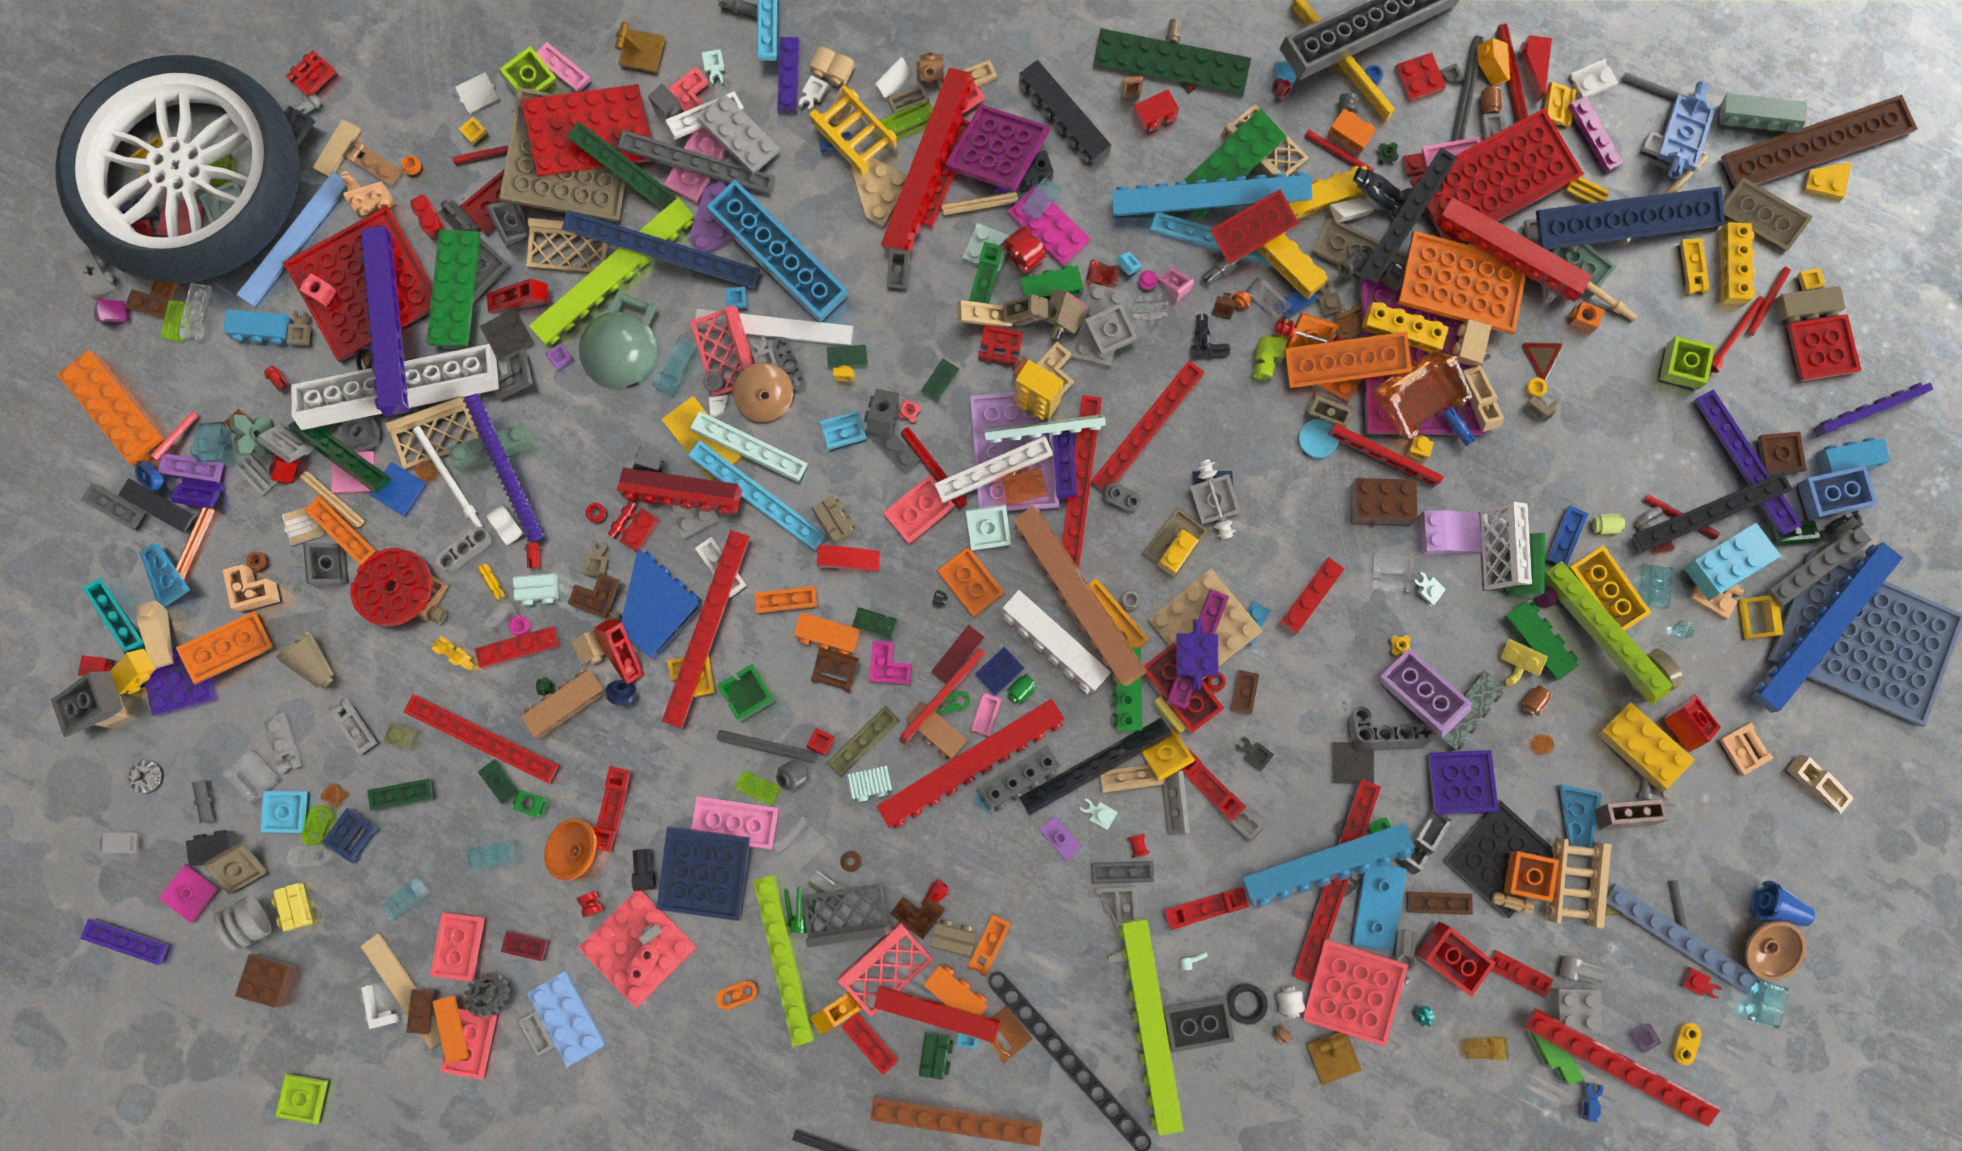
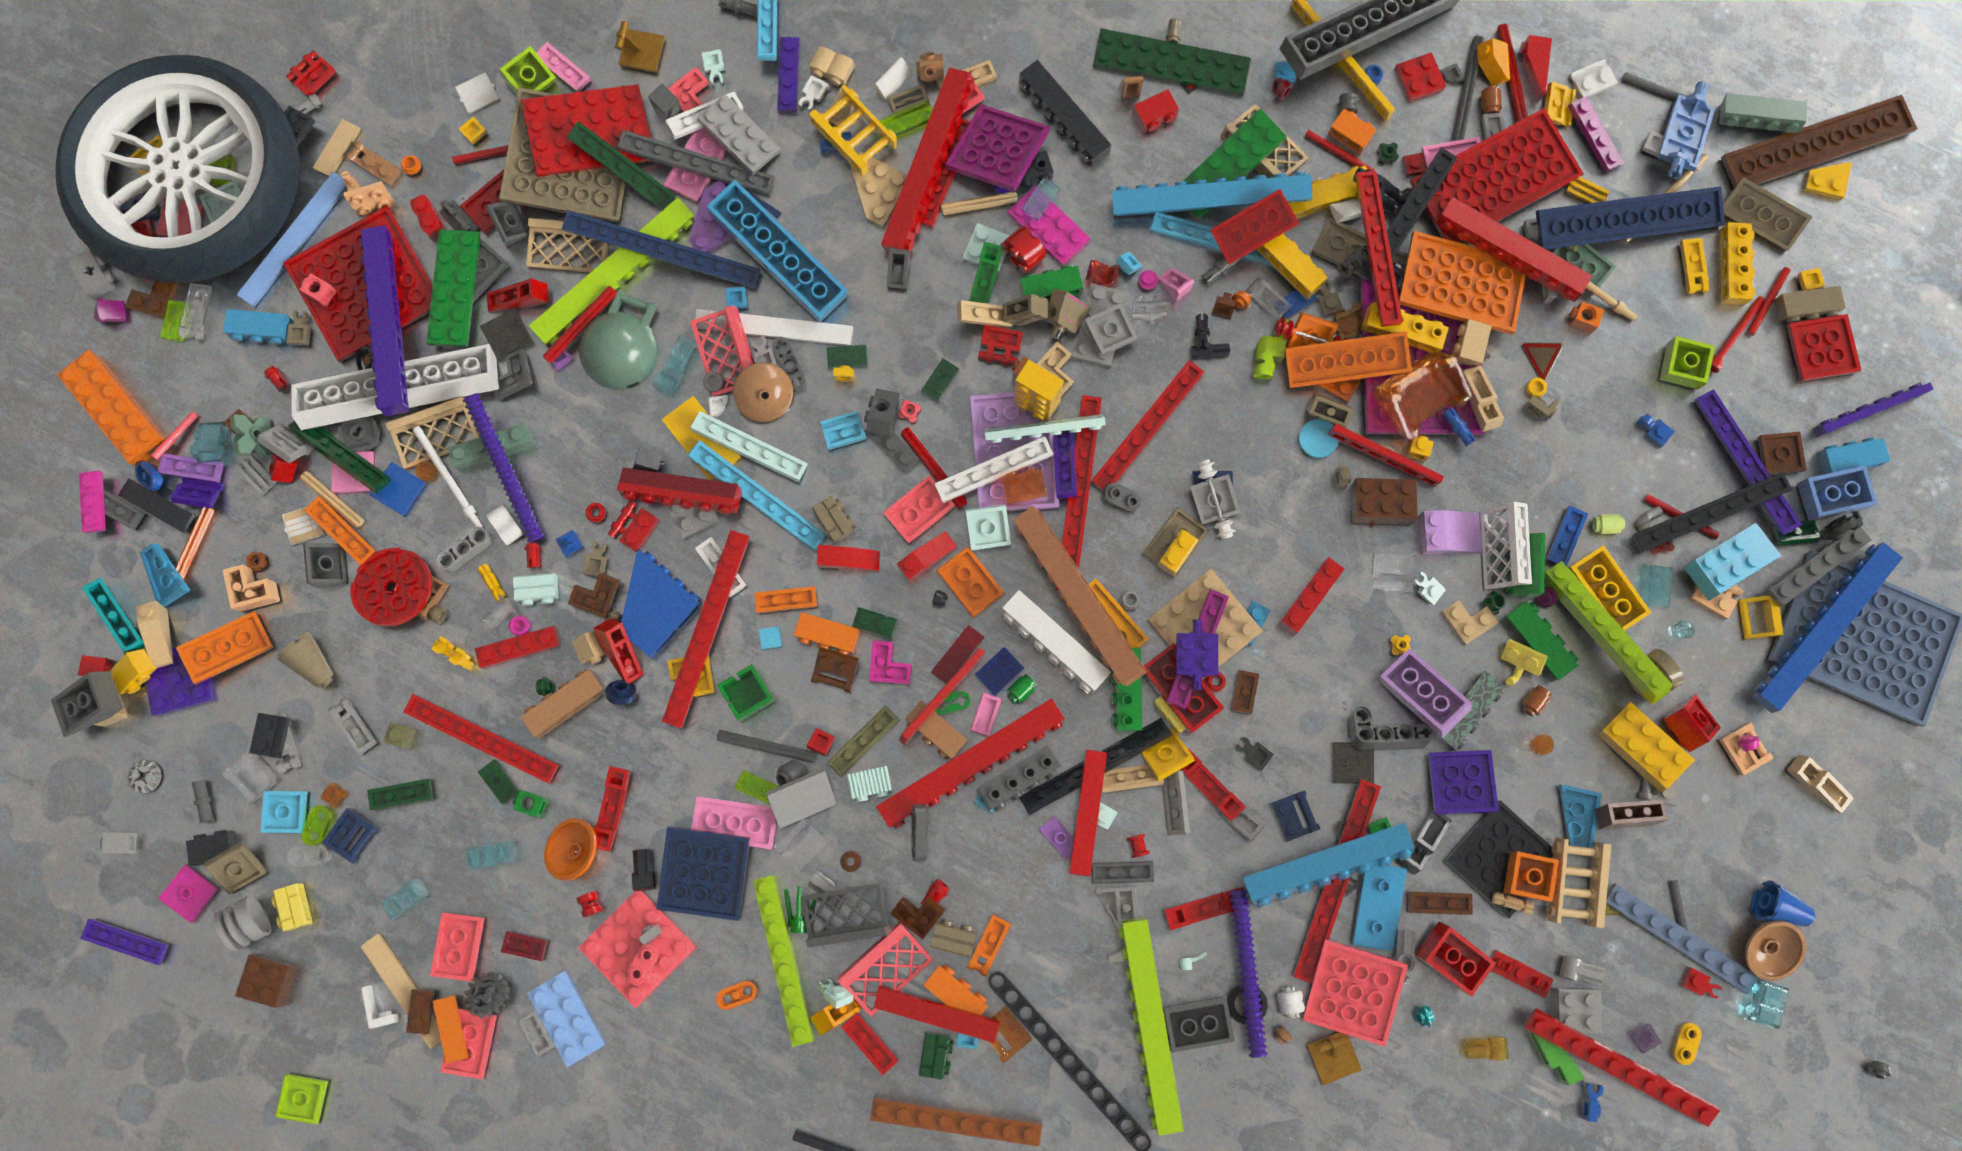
(92, 502): none -> dark pink plate
(269, 735): none -> black plate
(569, 543): none -> blue tile
(580, 324): none -> red axle
(770, 638): none -> medium azure tile
(776, 213): none -> dark blue piece
(801, 798): none -> light grey tile
(835, 995): none -> light aqua plate
(918, 832): none -> dark grey beam
(926, 556): none -> slope
(1087, 812): none -> red tile
(1248, 974): none -> dark purple piece
(1288, 817): none -> dark blue plate
(1342, 477): none -> dark tan plate
(1378, 249): none -> red plate
(1468, 626): none -> tan plate
(1495, 602): none -> dark green plate
(1657, 431): none -> blue plate
(1749, 742): none -> dark pink plate
(1879, 1069): none -> dark grey plate

